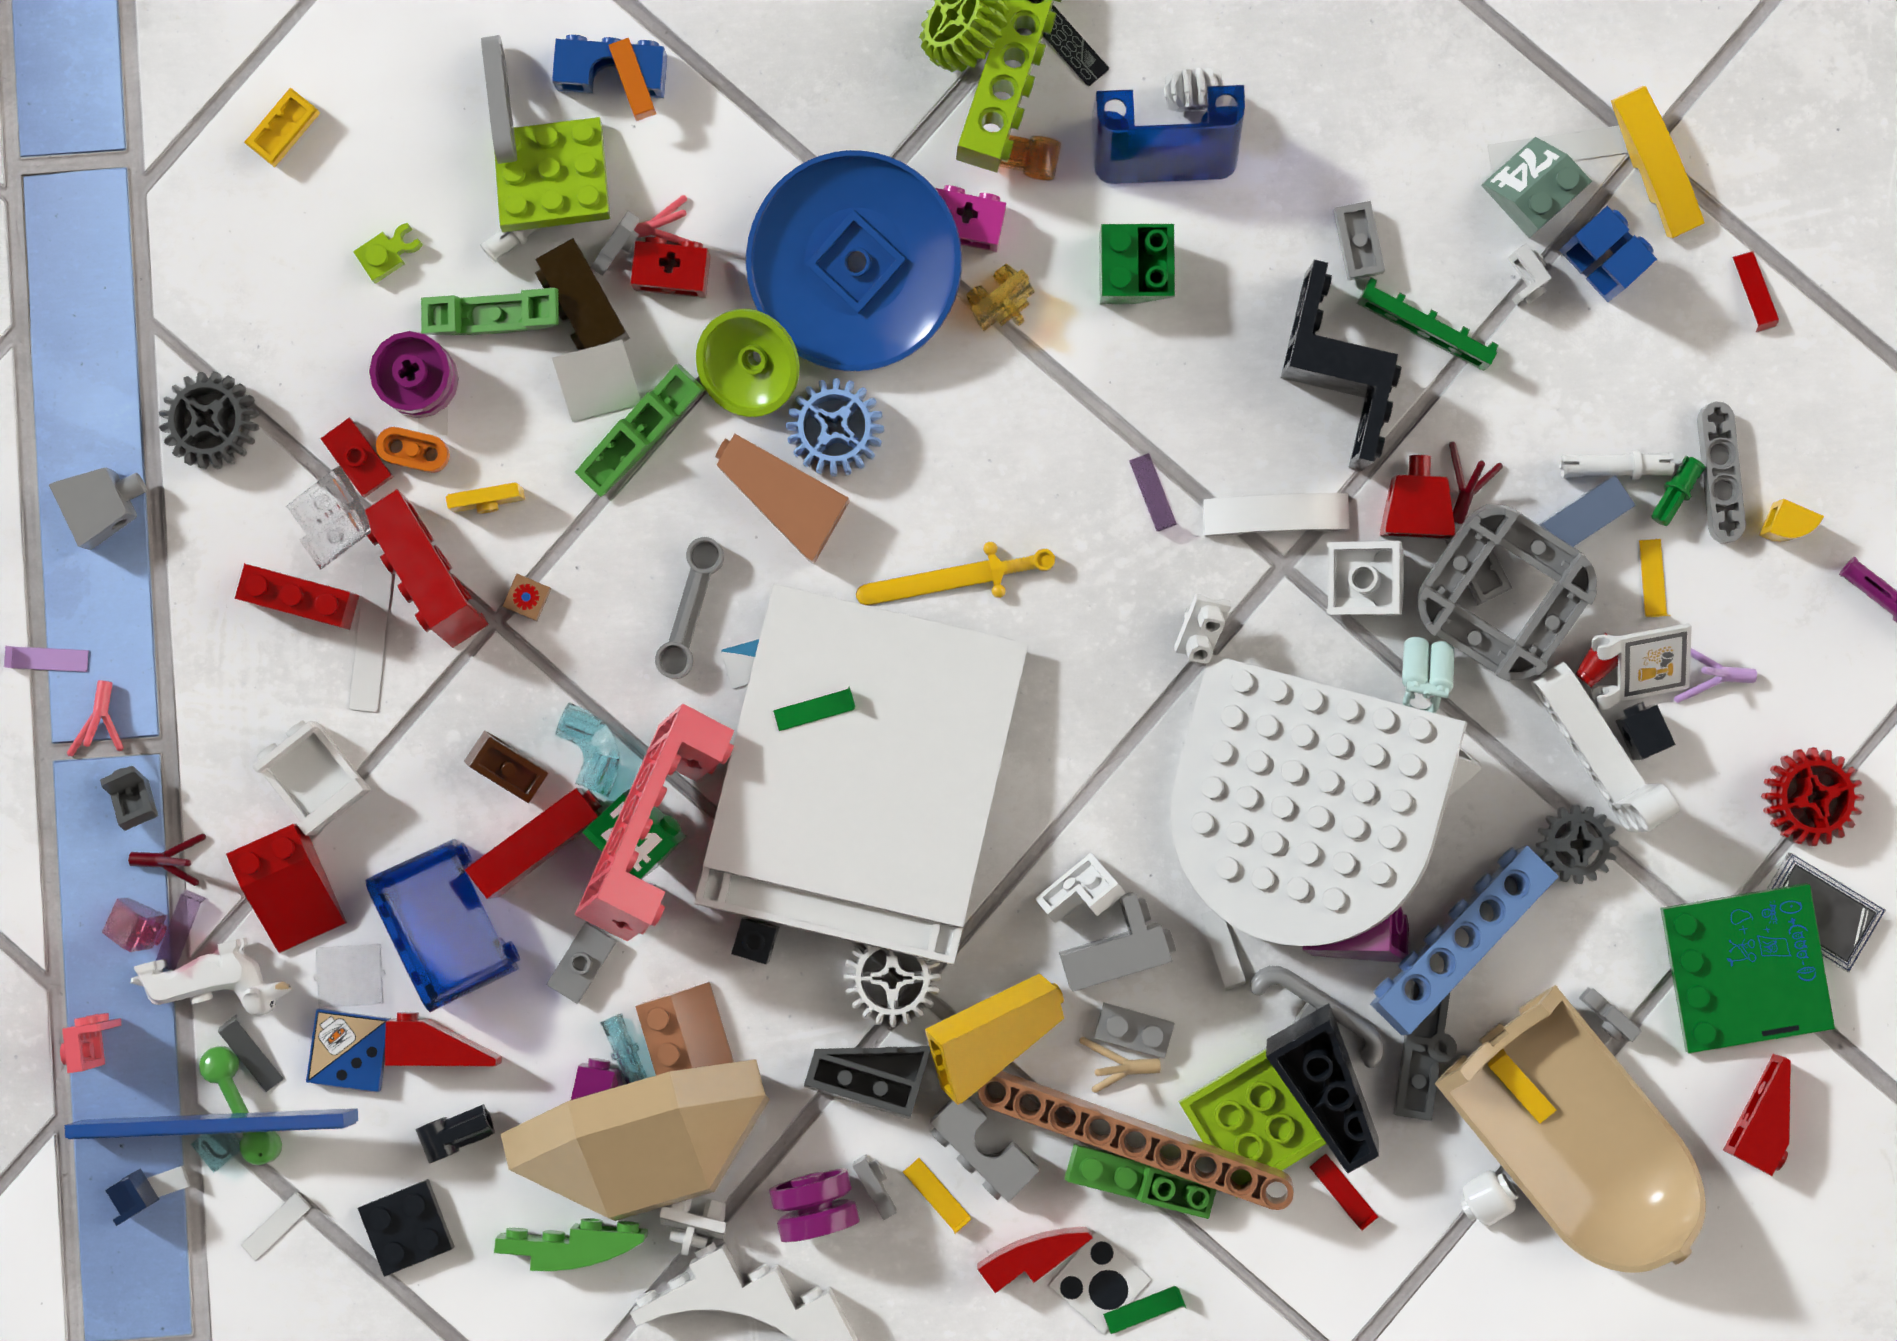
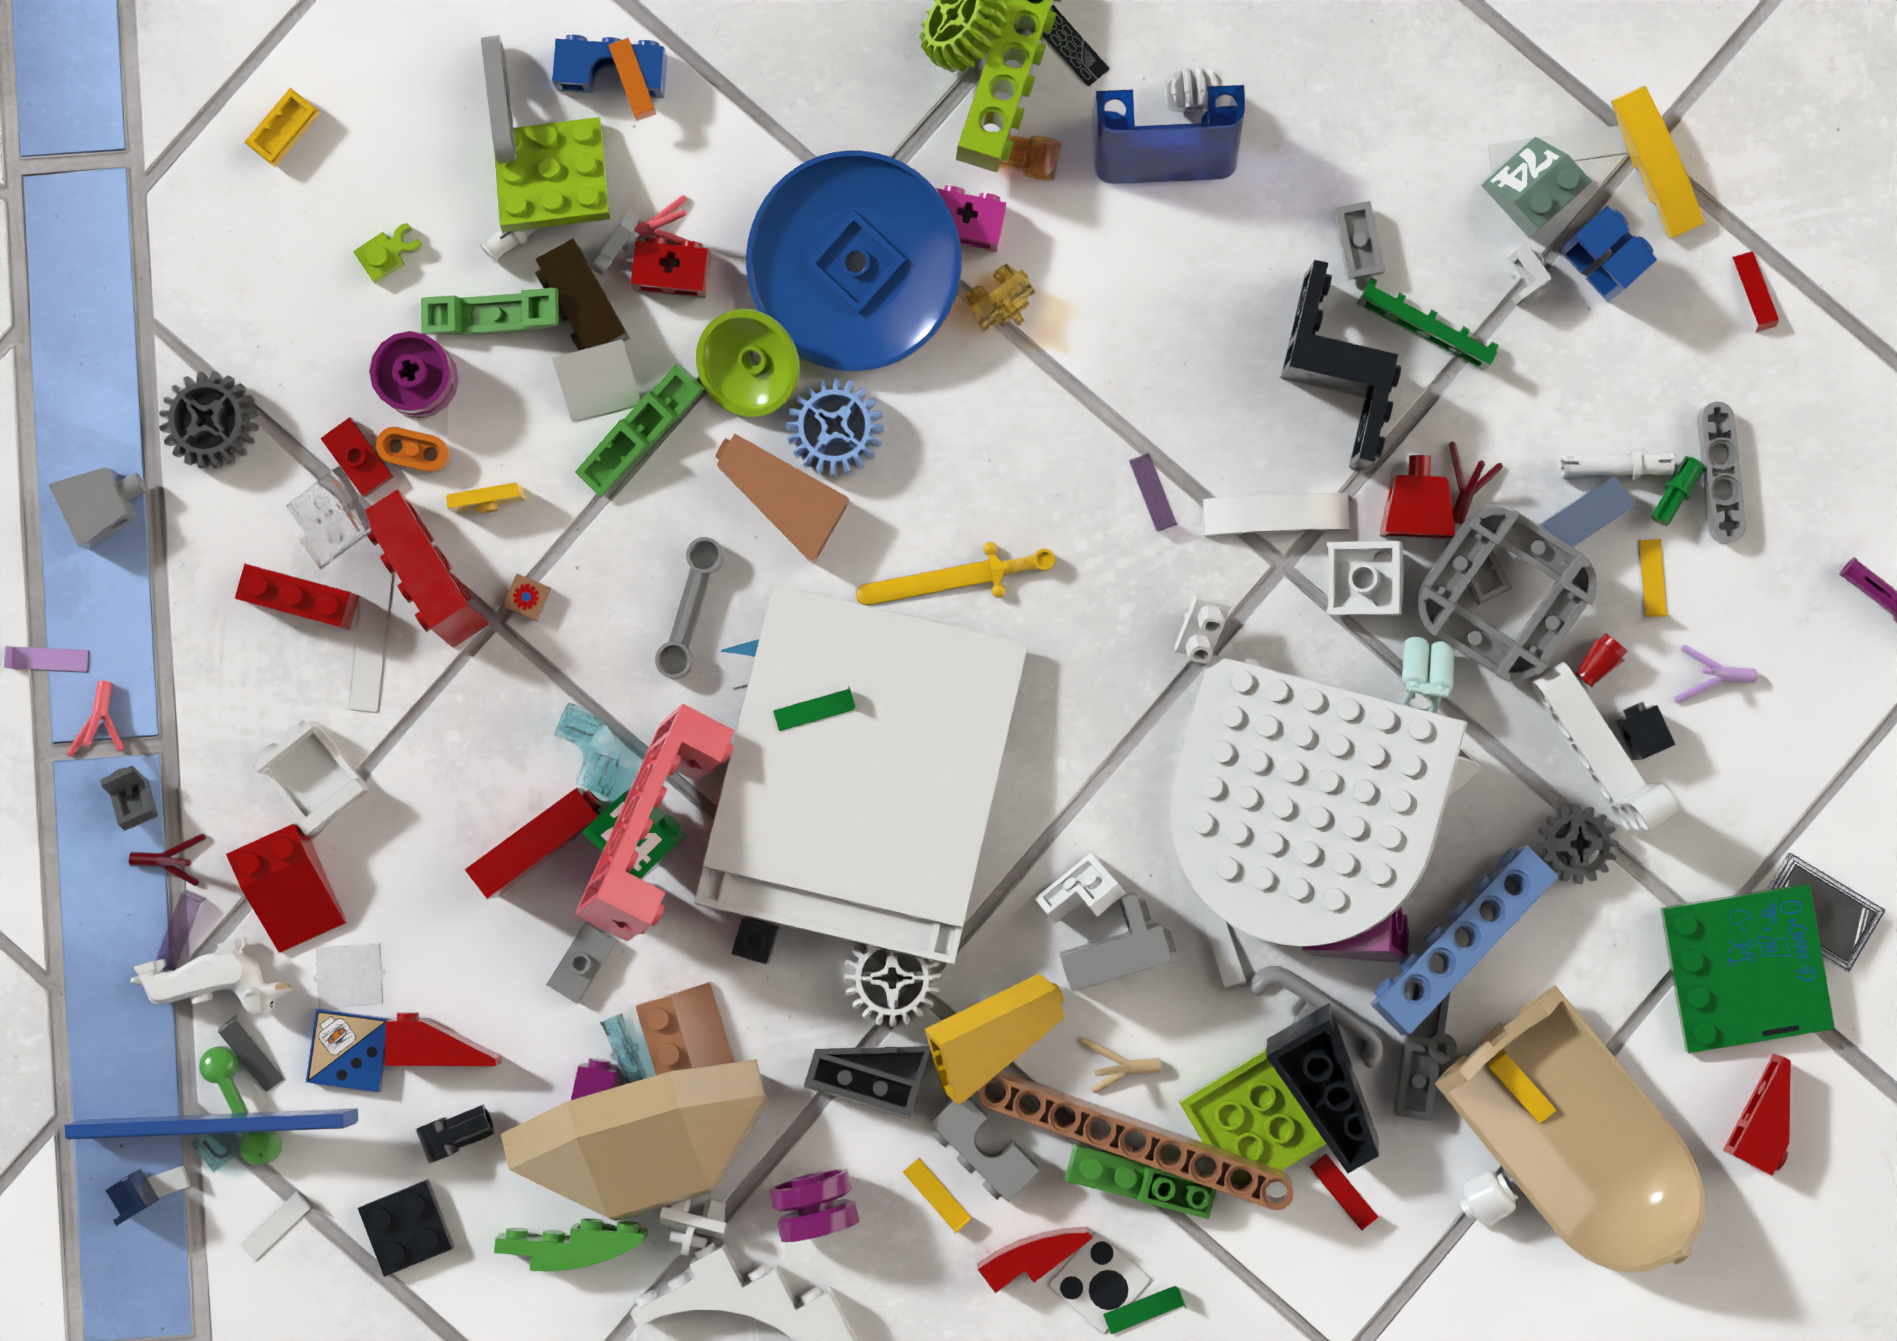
(84, 1042): coral bracket -> none
(135, 925): clear pink slope -> none
(441, 925): clear blue windscreen -> none
(505, 767): reddish brown plate -> none
(871, 1176): light grey plate -> none
(1134, 1030): light grey plate -> none
(1136, 263): green slope -> none
(1615, 1022): light grey plate -> none
(1647, 663): white flag -> none
(1789, 521): yellow brick -> none
(1819, 808): red gear -> none

